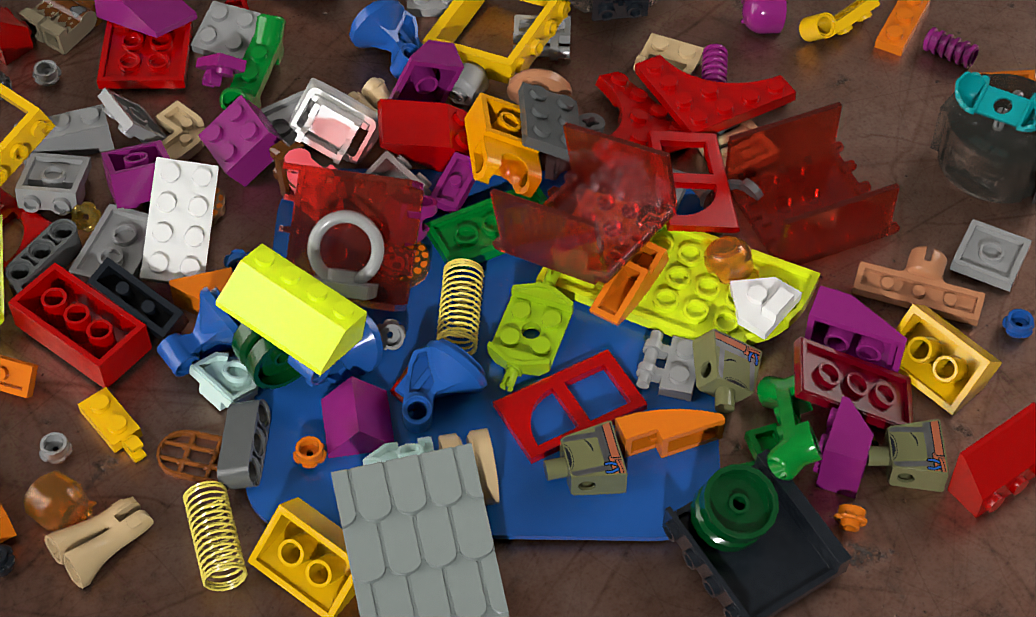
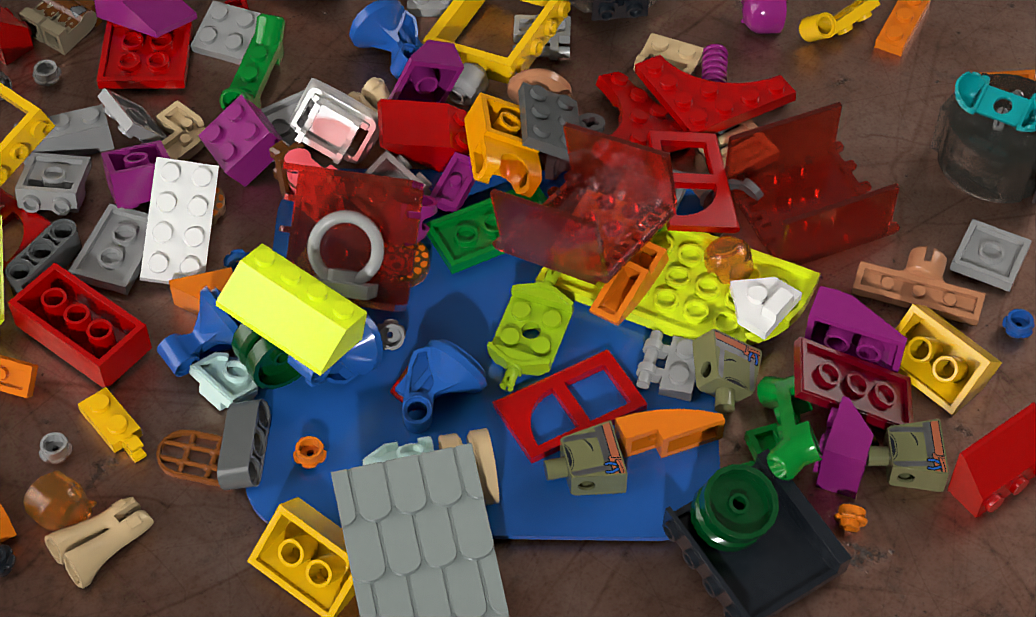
(78, 216): clear yellow plate -> none
(138, 299): black brick -> none
(218, 66): magenta plate -> none
(223, 565): light yellow piece -> none
(356, 418): magenta slope -> none
(460, 332): light yellow piece -> none
(950, 47): magenta piece -> none

